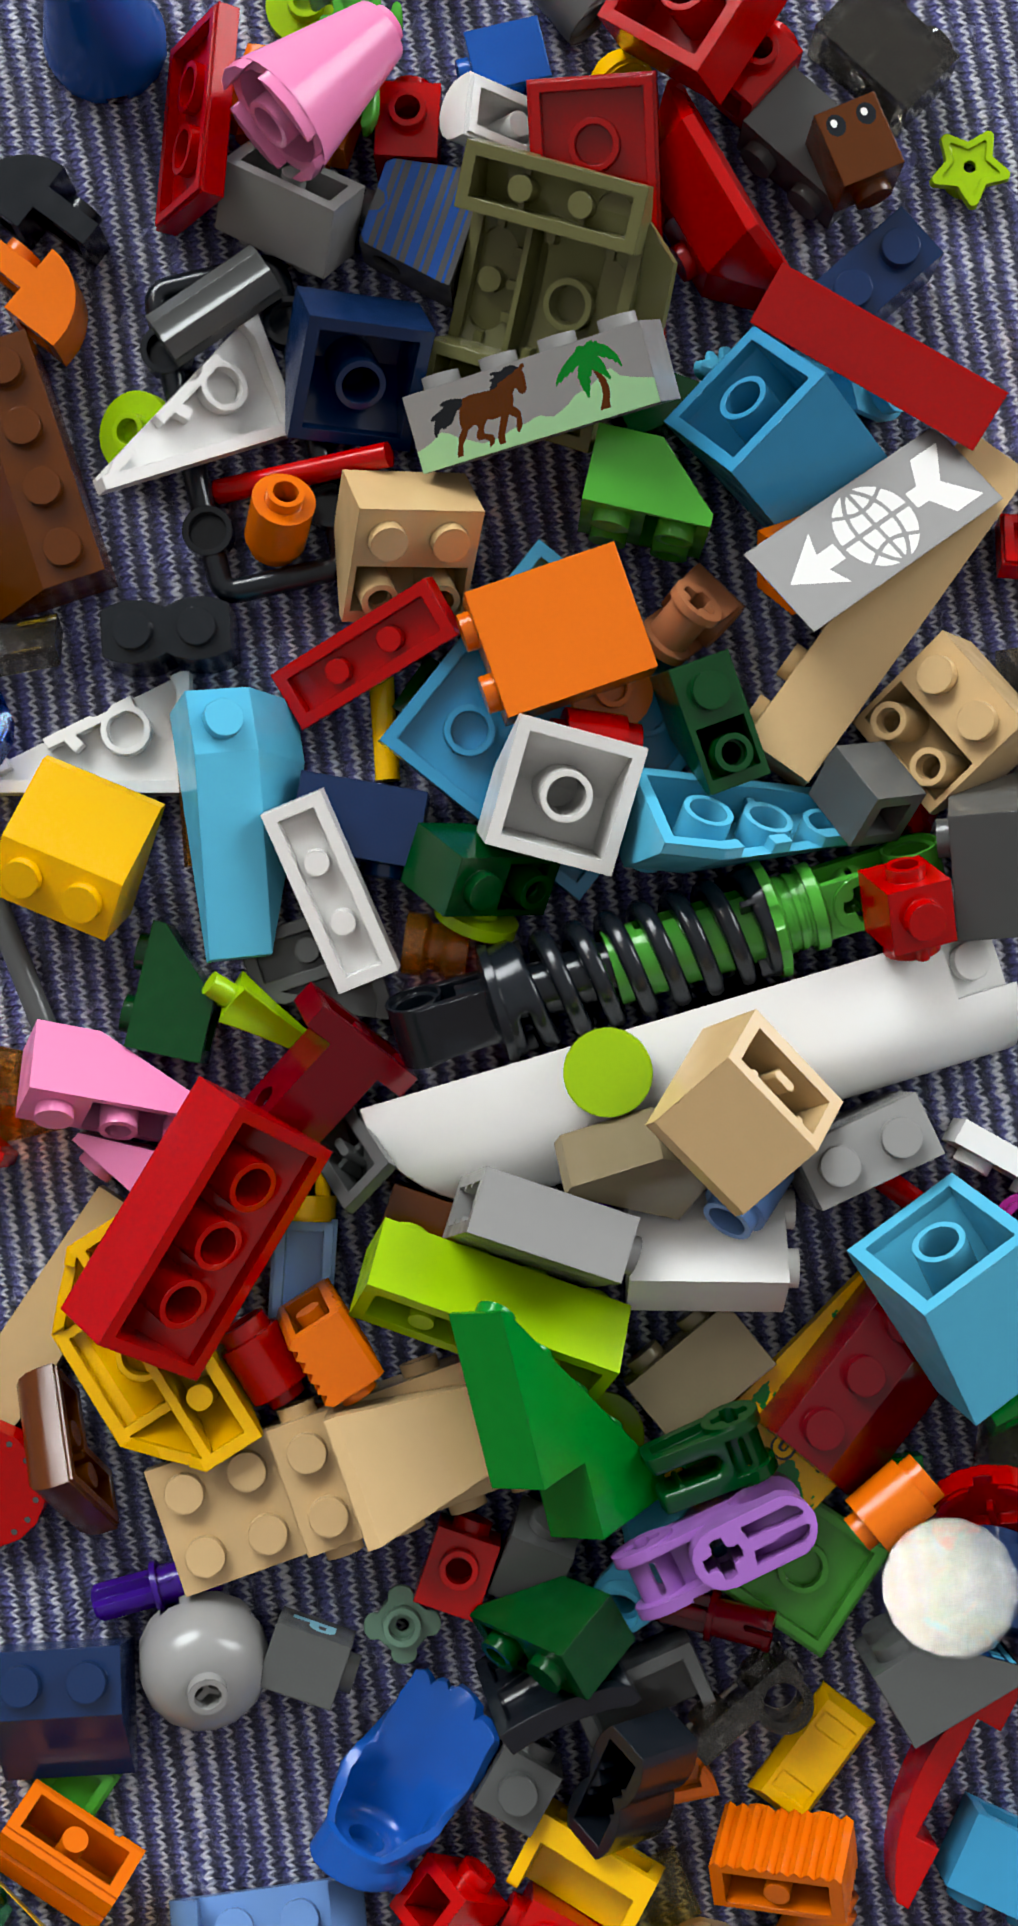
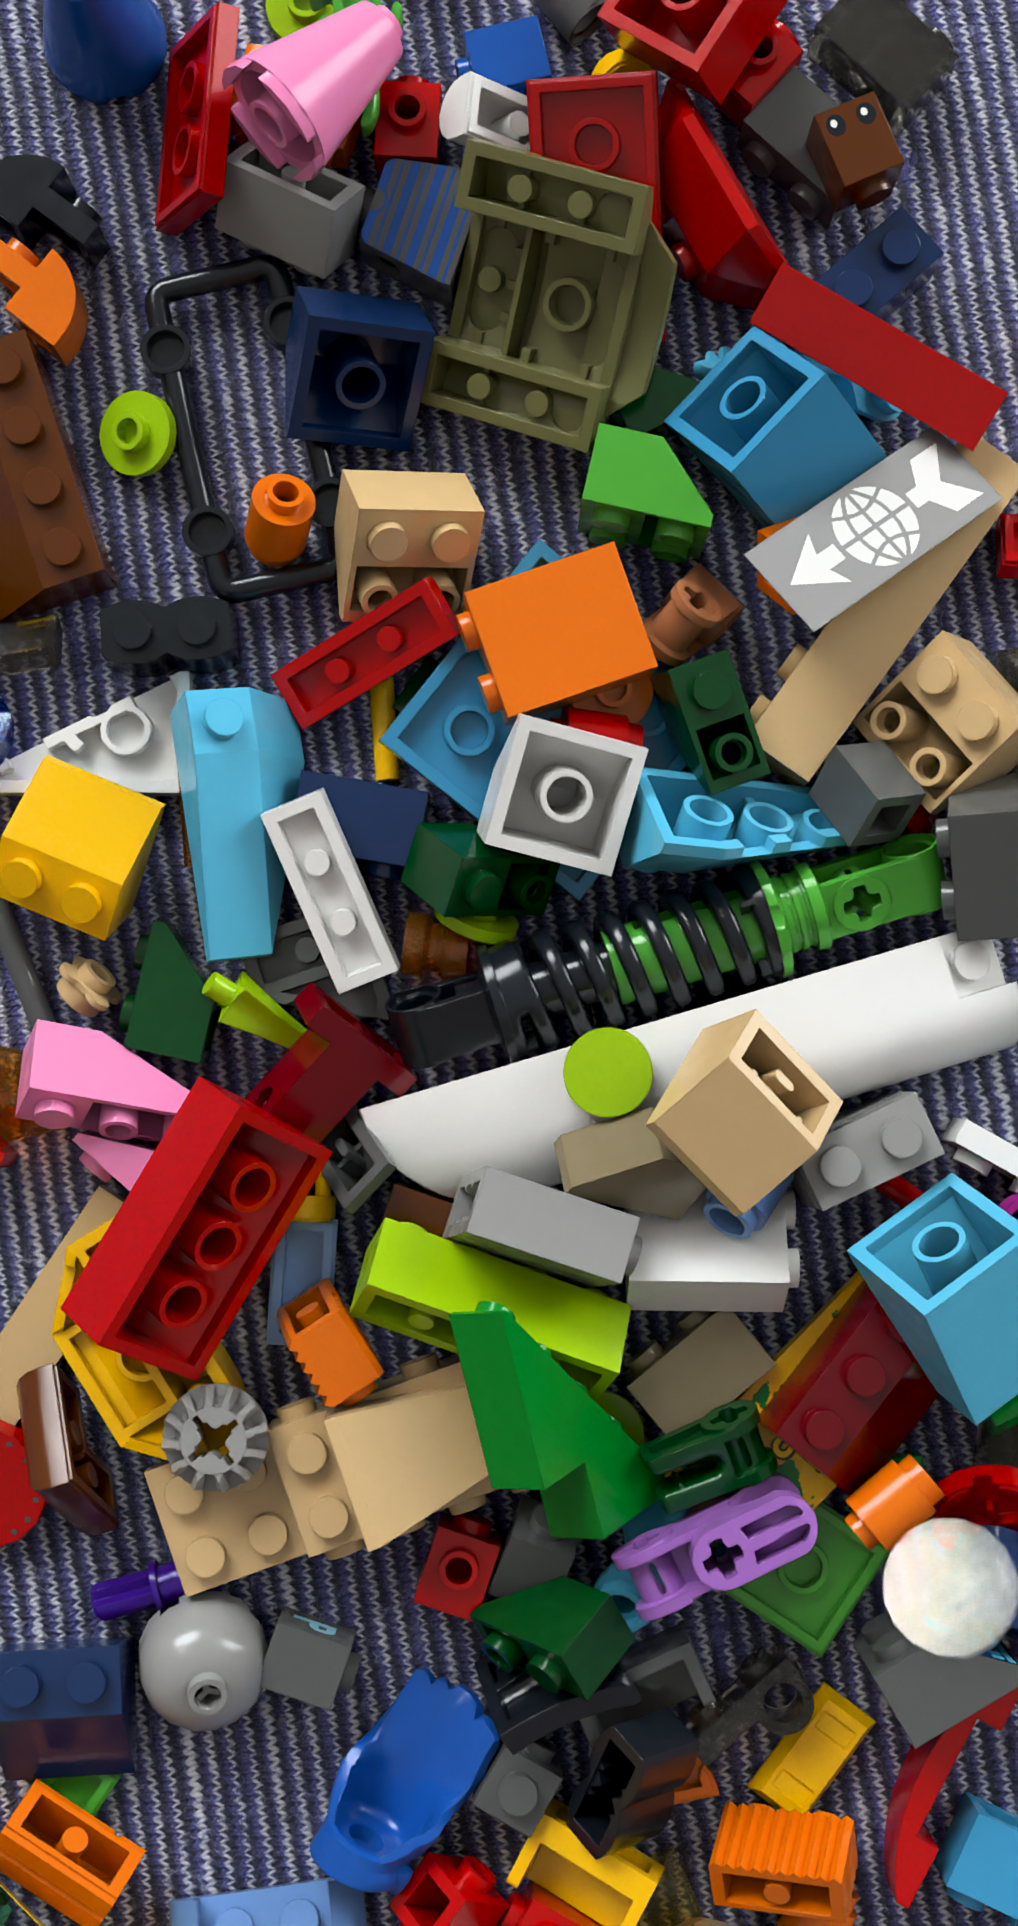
(87, 986): none -> tan plate
(214, 305): dark grey axle -> none
(217, 1406): none -> light grey gear
(218, 412): white wing -> none
(262, 1360): red brick -> none
(310, 470): red bar -> none
(399, 1605): sand green plate -> none
(543, 394): brick -> none
(726, 1621): dark red axle -> none
(908, 908): red brick -> none
(963, 184): lime plate -> none

